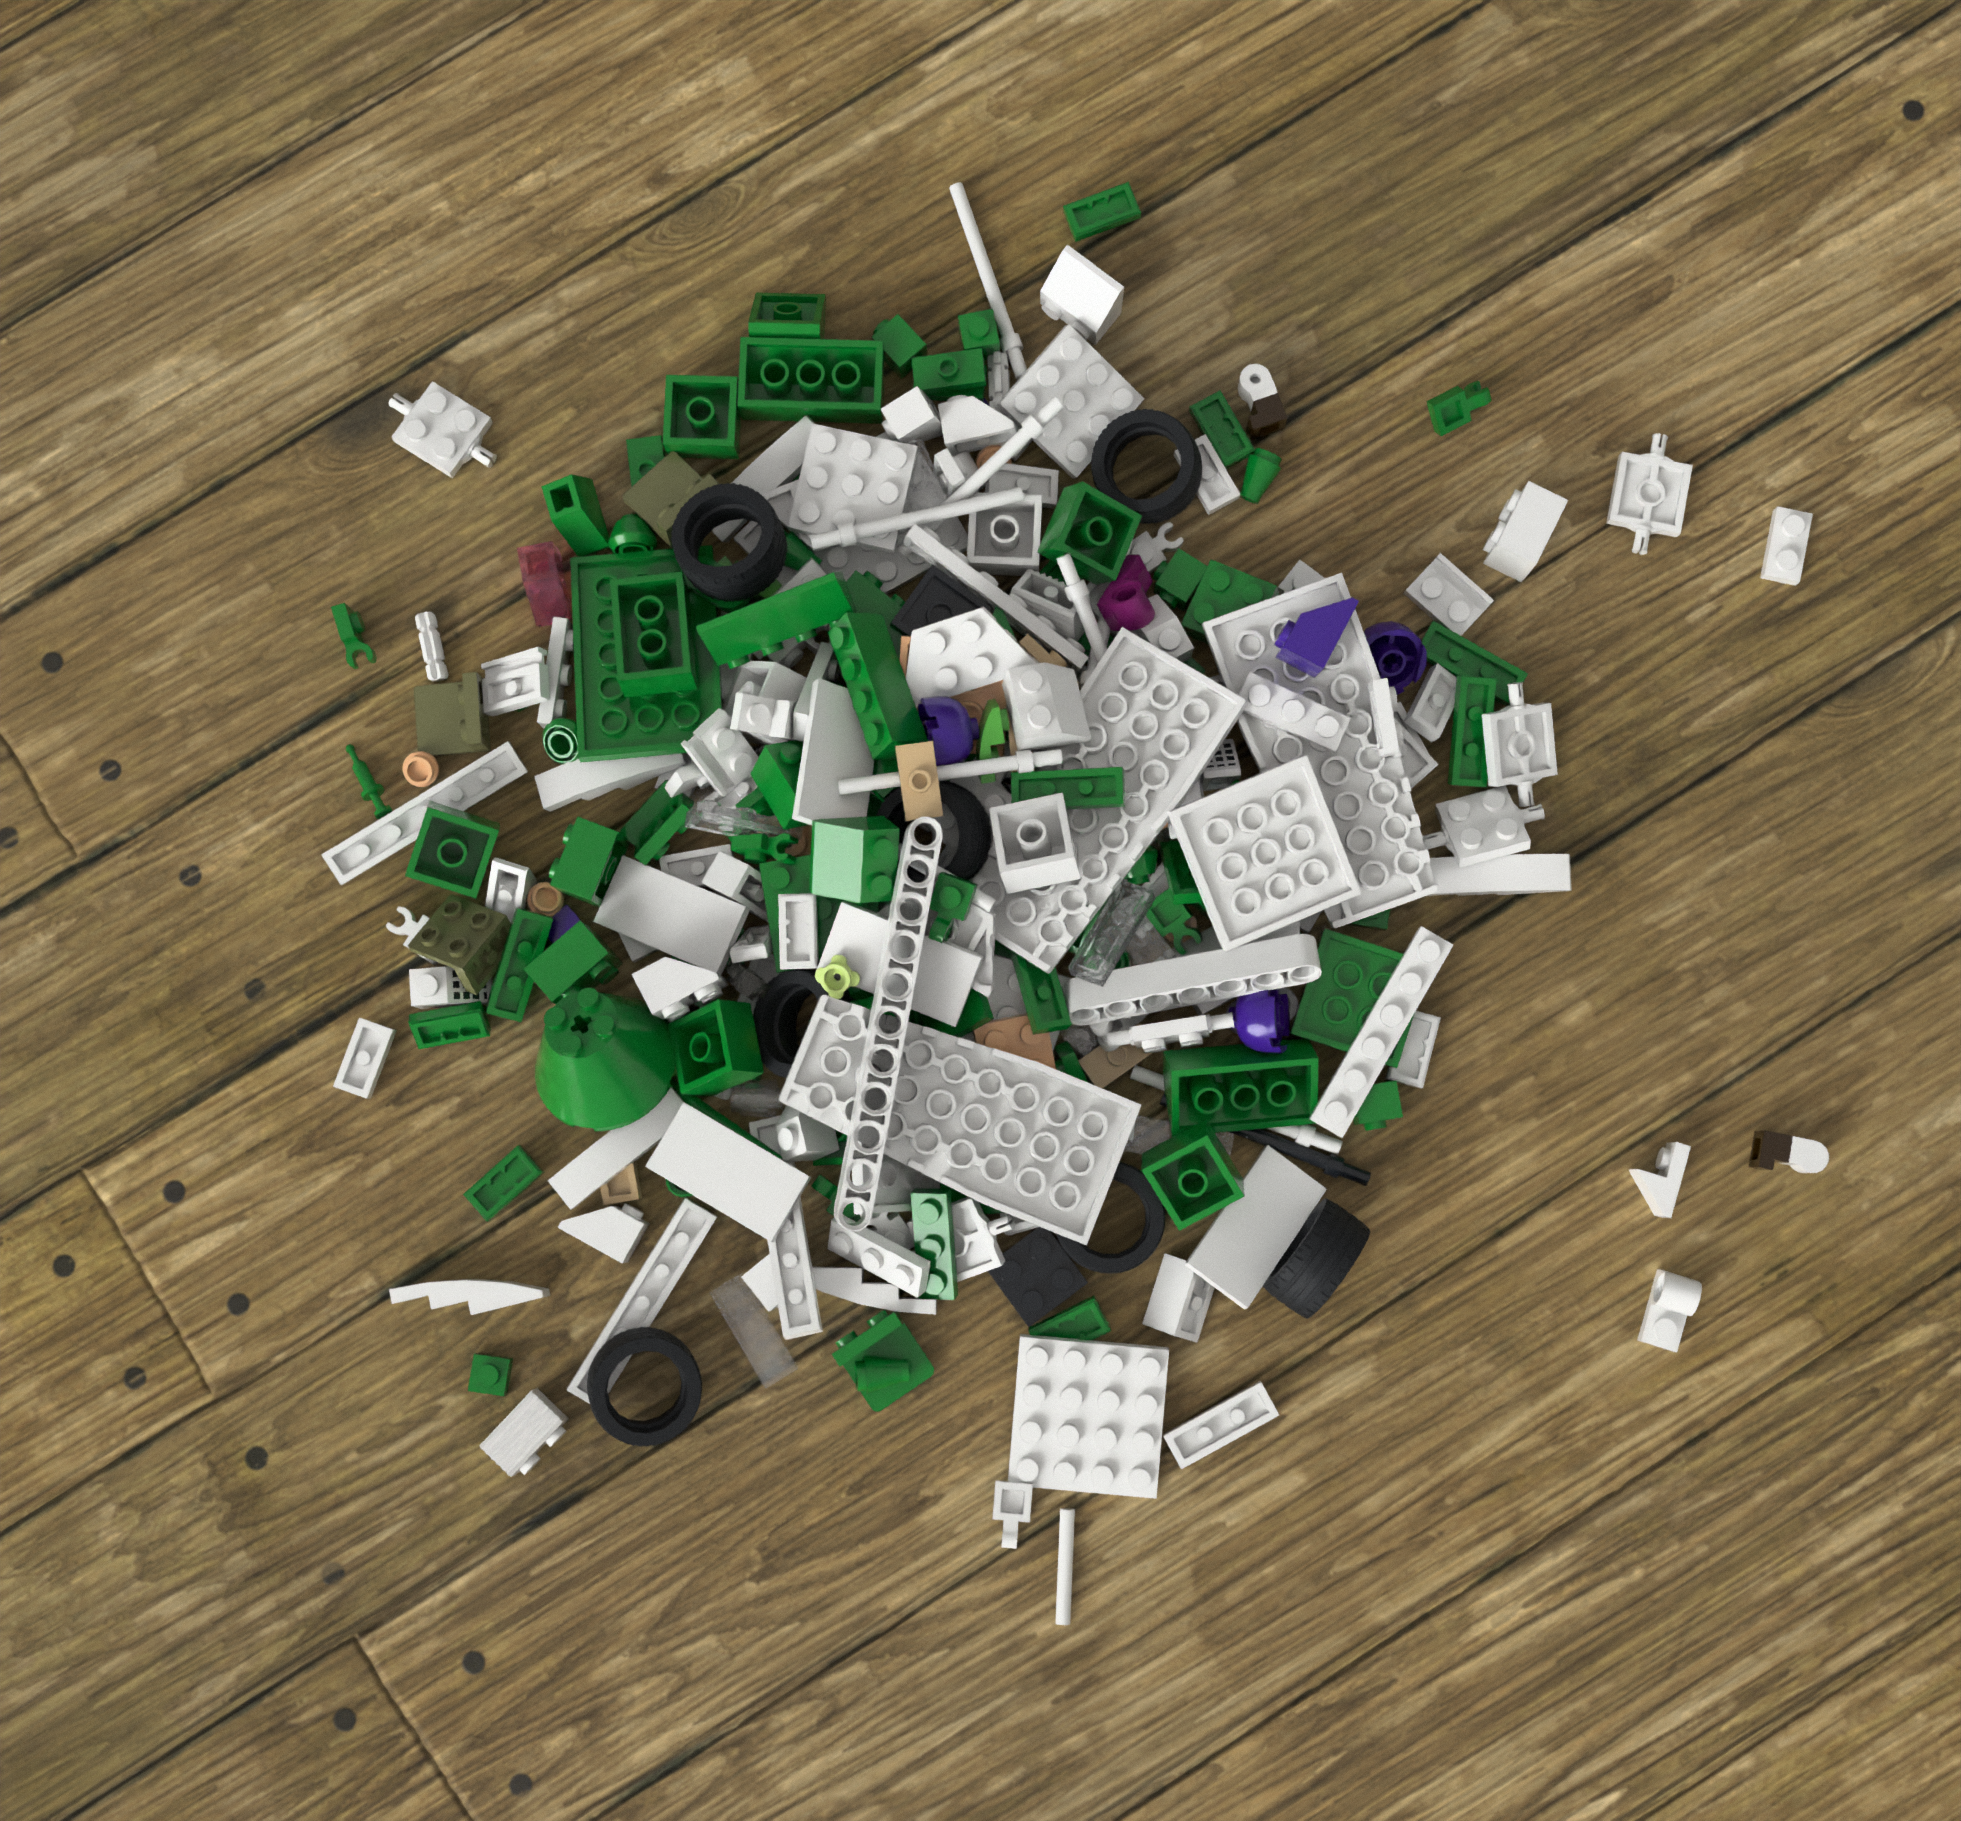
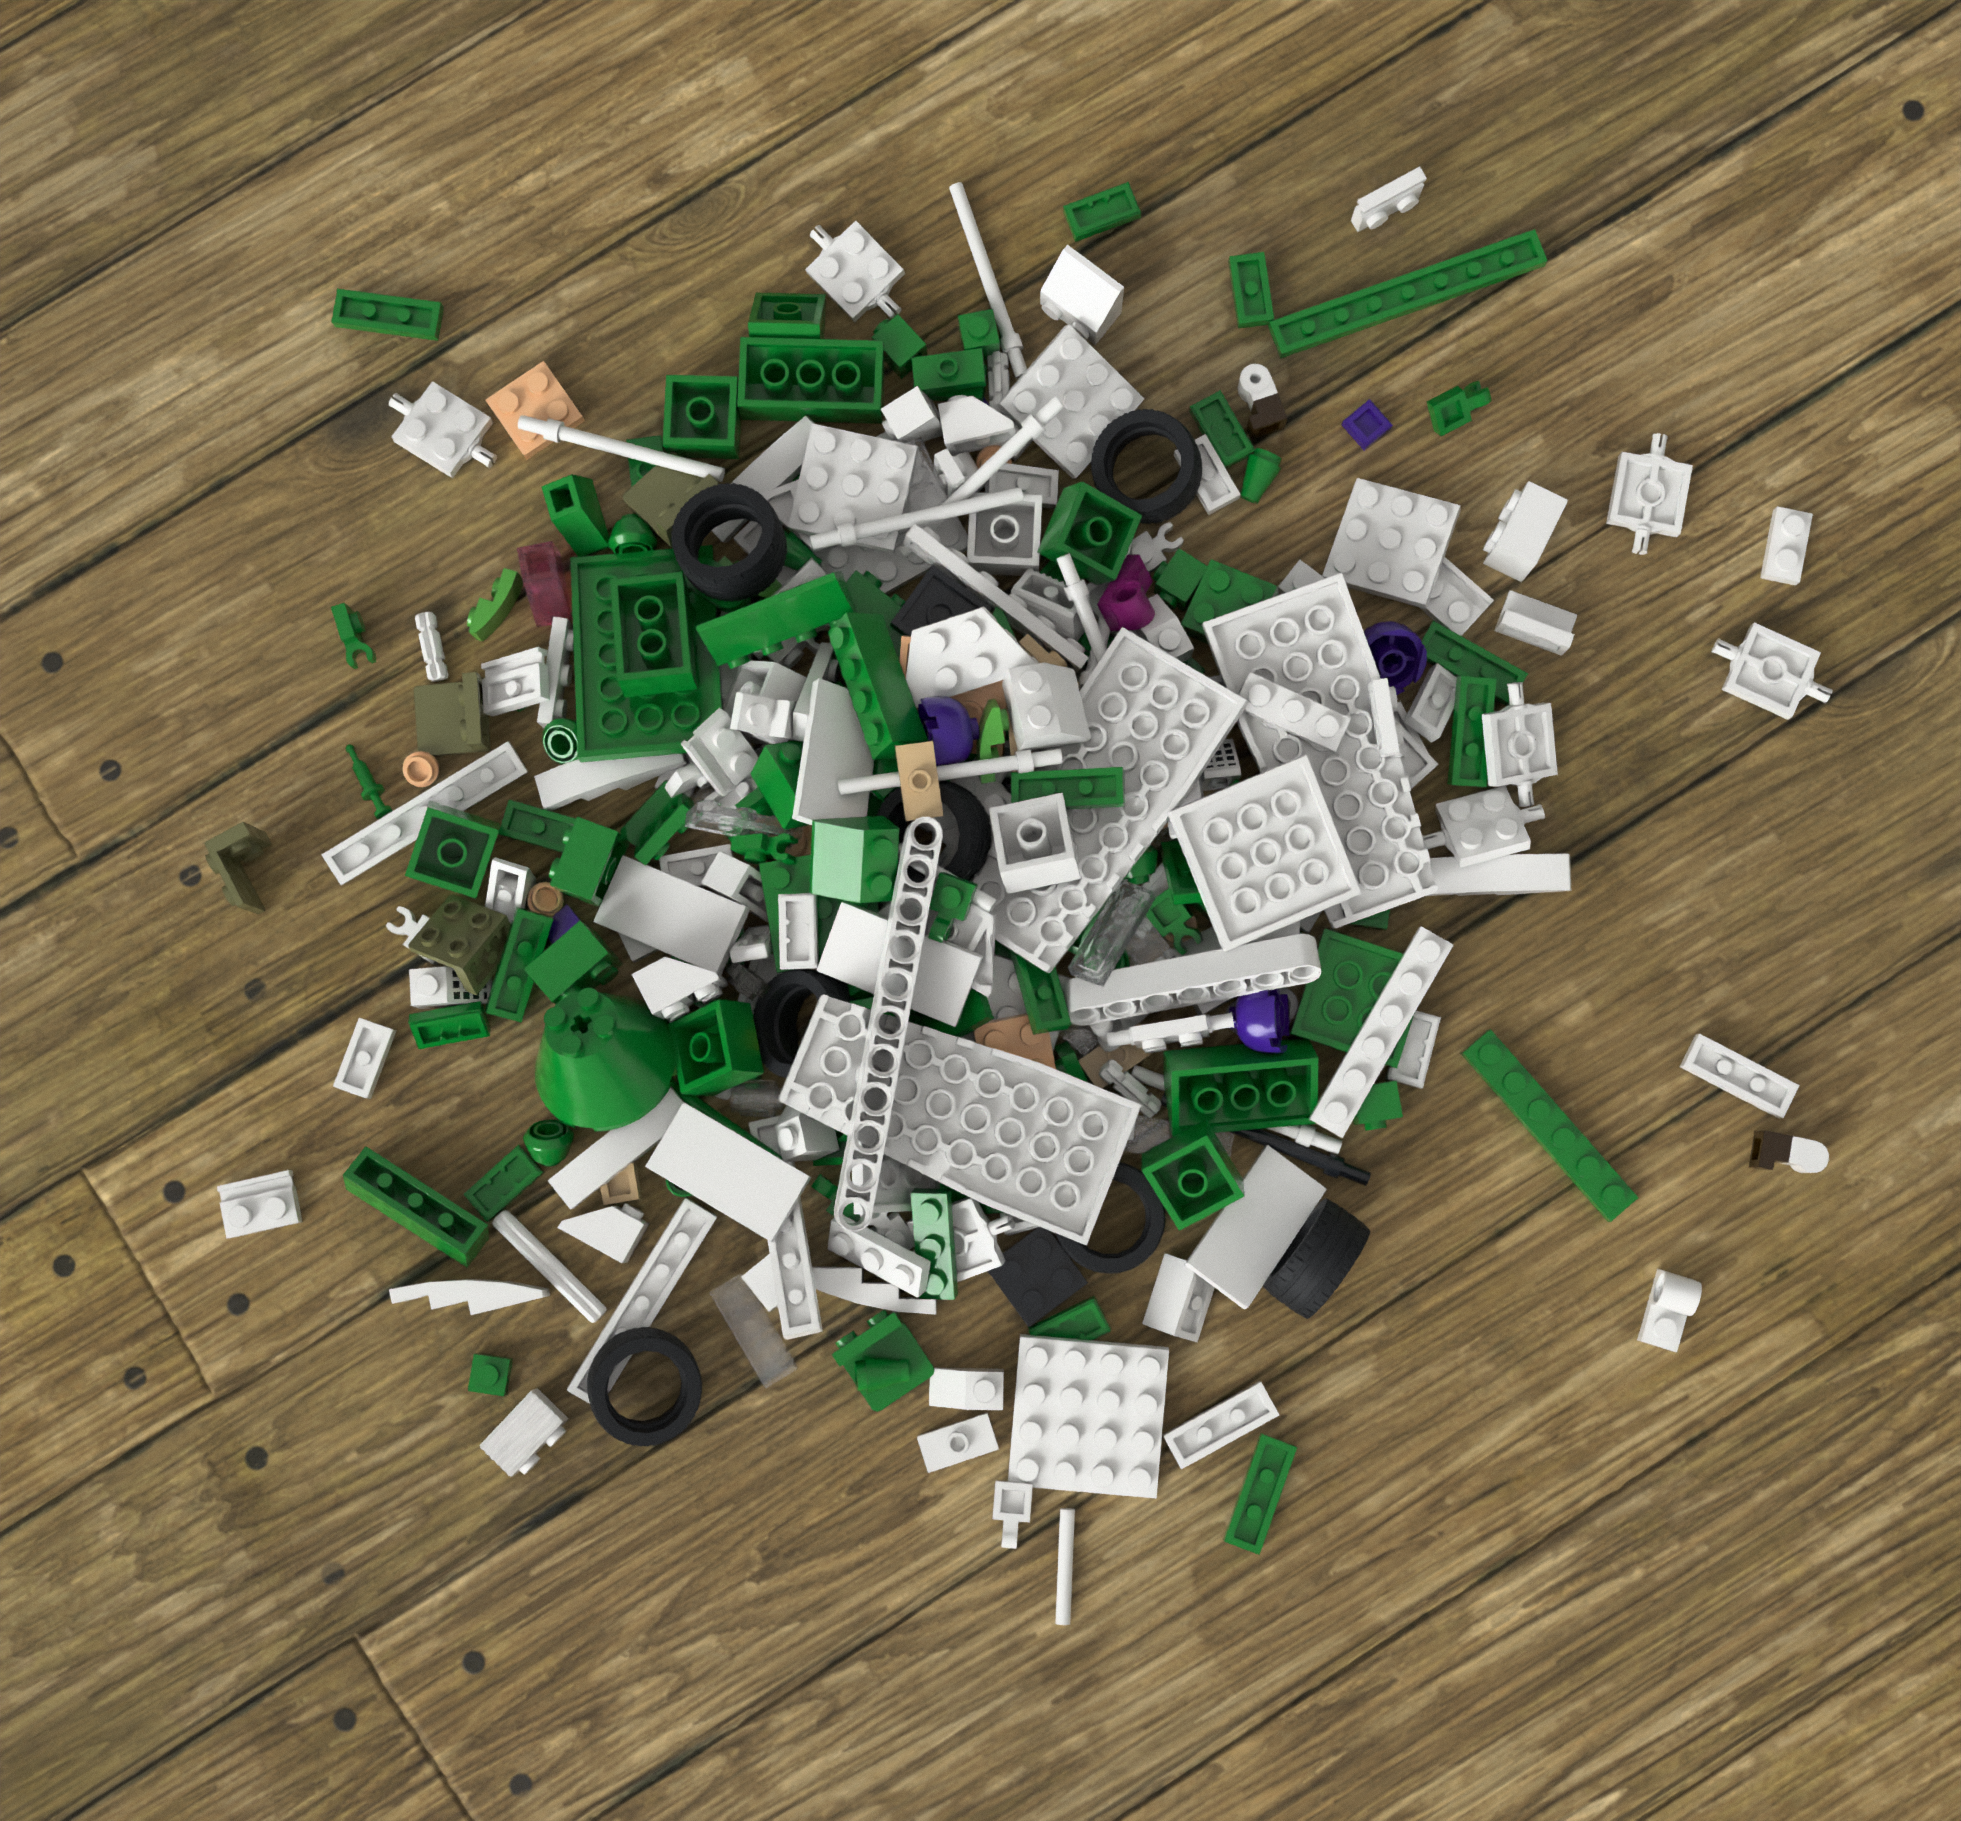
(224, 857): none -> olive bracket
(259, 1204): none -> white plate
(387, 314): none -> green plate
(416, 1206): none -> green brick
(490, 614): none -> bright green slope
(535, 826): none -> green plate
(536, 396): none -> light nougat plate
(548, 1141): none -> green cone
(549, 1266): none -> white axle
(556, 431): none -> white bar
(830, 984): yellowish green plate -> none
(855, 271): none -> white plate
(957, 1442): none -> white plate
(967, 1388): none -> white slope
(1130, 1088): none -> white axle
(1251, 290): none -> green plate
(1260, 1493): none -> green plate
(1313, 636): dark purple slope -> none
(1366, 425): none -> dark purple tile
(1392, 542): none -> white plate
(1397, 195): none -> white plate
(1407, 293): none -> green plate
(1536, 623): none -> white panel
(1549, 1125): none -> green plate
(1662, 1189): white slope -> none
(1739, 1076): none -> white plate
(1771, 671): none -> white plate

